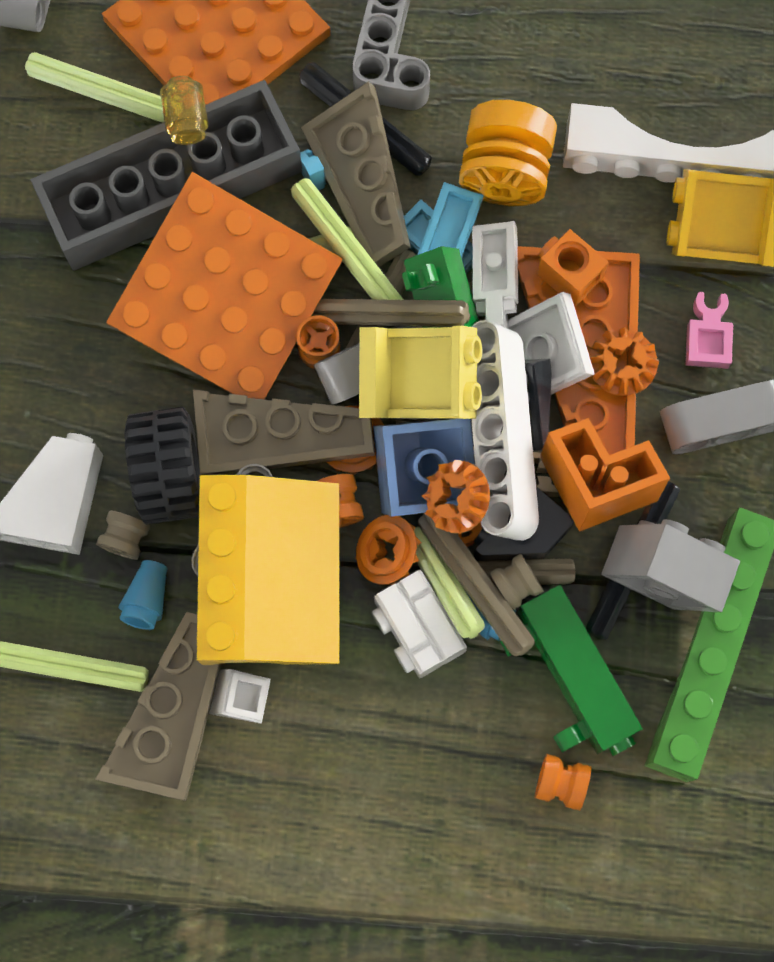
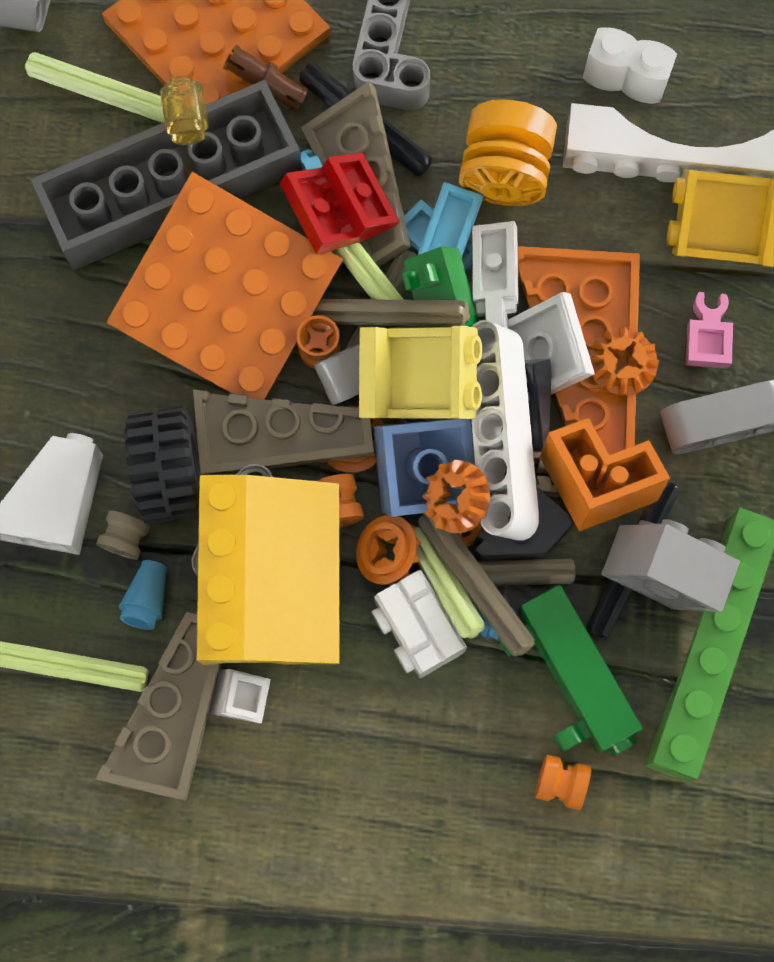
(254, 71): none -> reddish brown pin
(339, 202): none -> red slope
(516, 581): dark tan wheel -> none
(579, 282): orange brick -> none
(629, 65): none -> white brick

